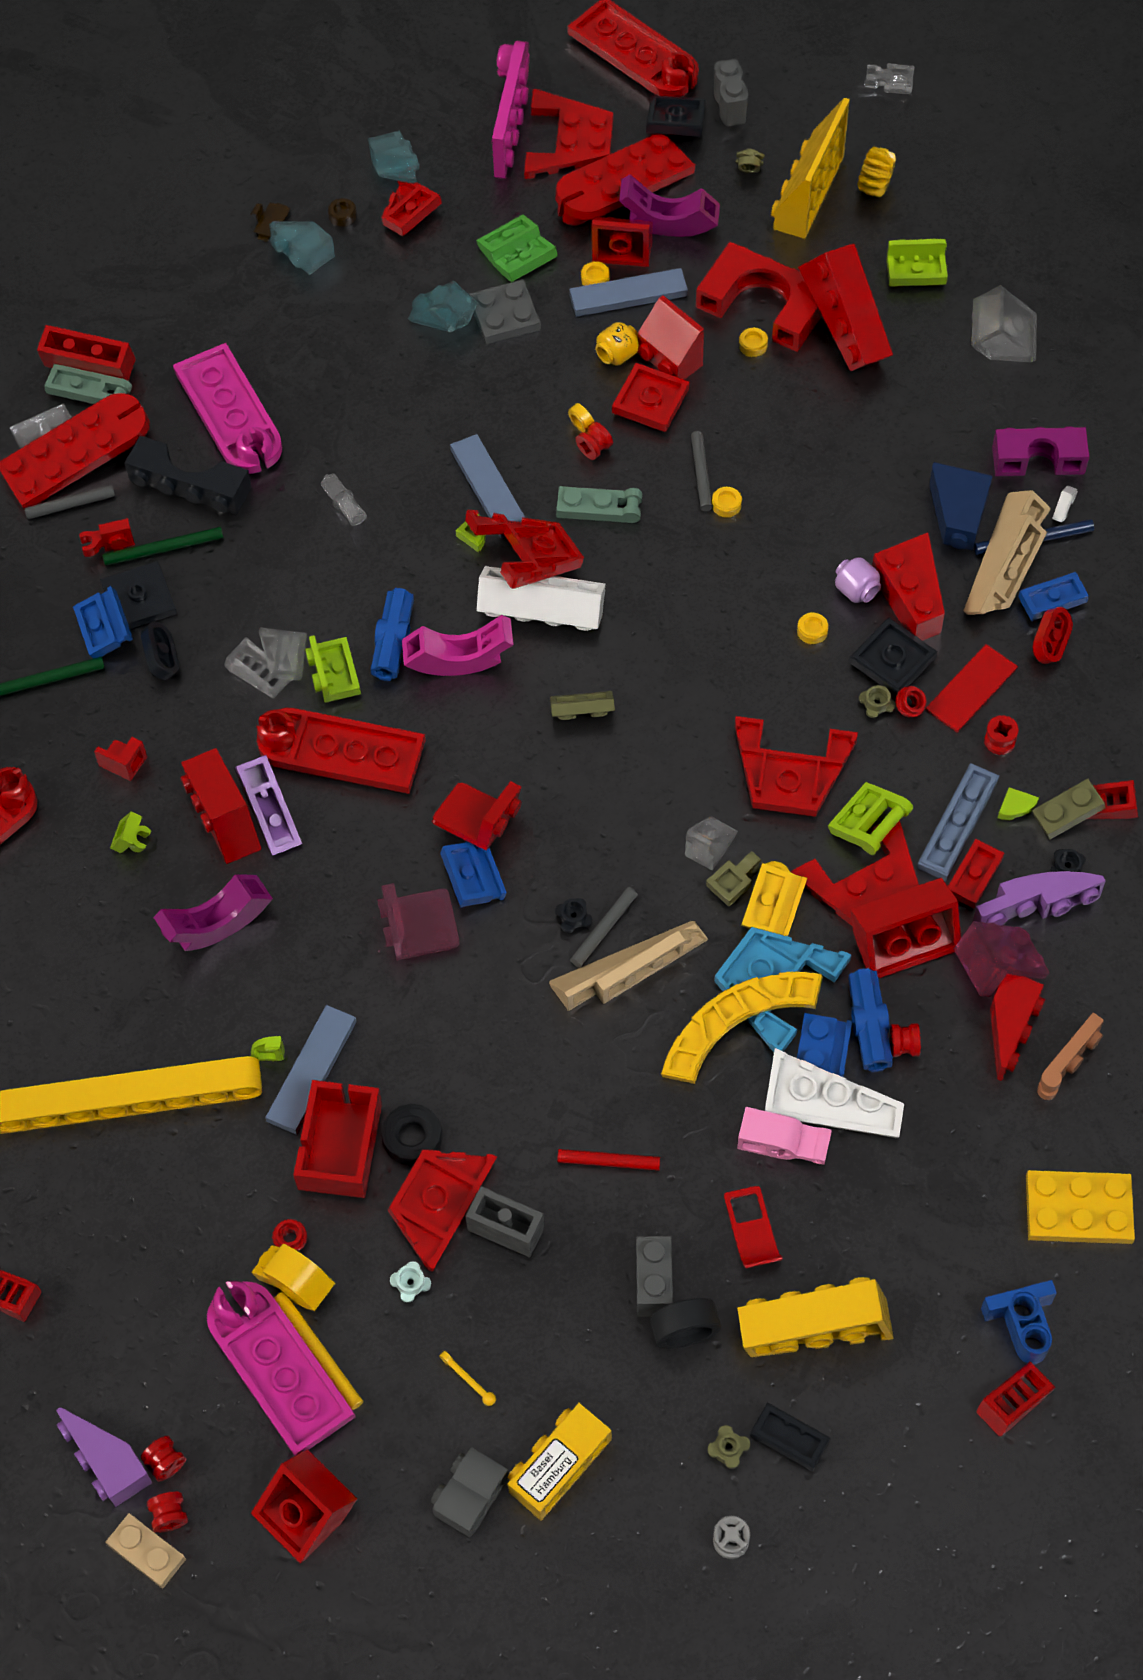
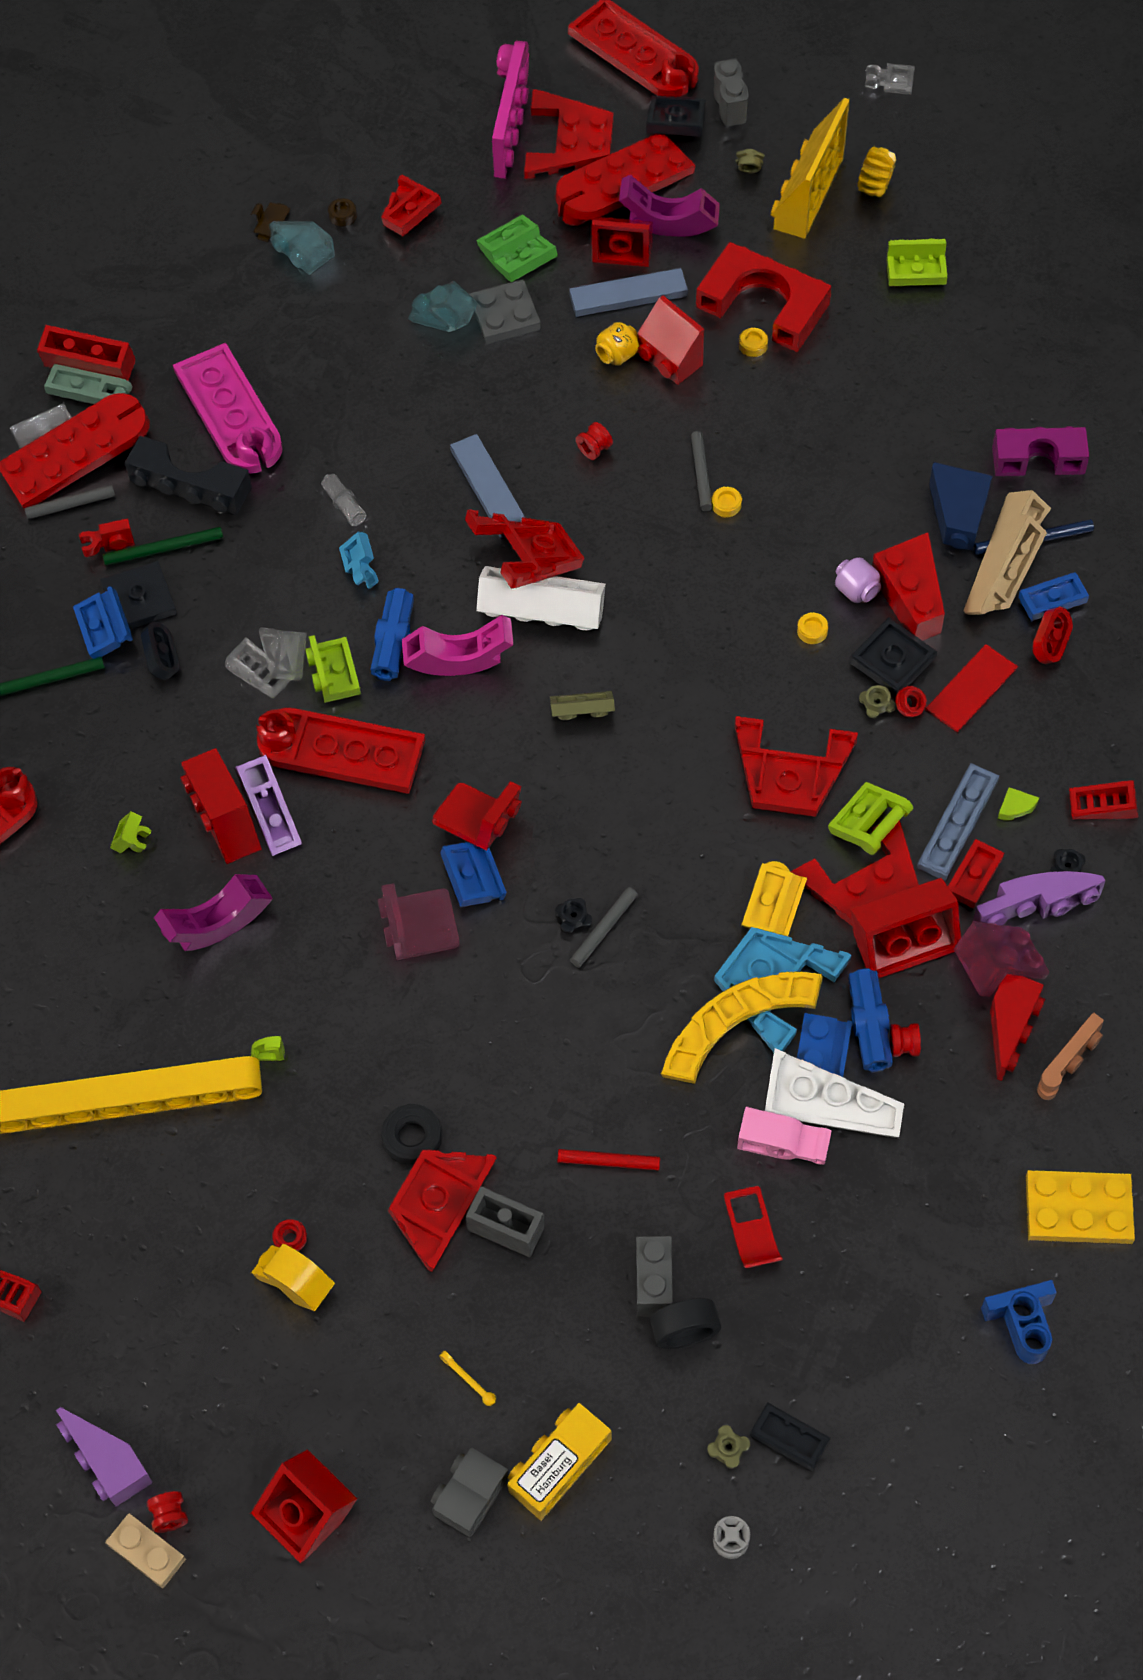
(122, 758): red panel -> none
(163, 1458): red wheel -> none
(277, 1366): dark pink plate -> none
(312, 1064): sand blue tile -> none
(319, 1351): yellow bar -> none
(338, 1139): red piece -> none
(356, 555): none -> dark azure plate
(393, 157): clear light blue slope -> none
(410, 1271): light aqua plate -> none
(466, 535): lime tile -> none
(580, 417): yellow tile -> none
(594, 273): yellow tile -> none
(599, 504): sand green plate -> none
(627, 967): tan wedge -> none
(650, 397): red plate -> none
(708, 841): clear slope -> none
(733, 881): olive plate -> none
(815, 1318): yellow wedge -> none
(847, 306): red wedge -> none
(996, 1410): red slope -> none
(997, 742): red wheel -> none
(1003, 327): clear slope -> none
(1066, 499): white tile -> none
(1068, 809): olive plate -> none

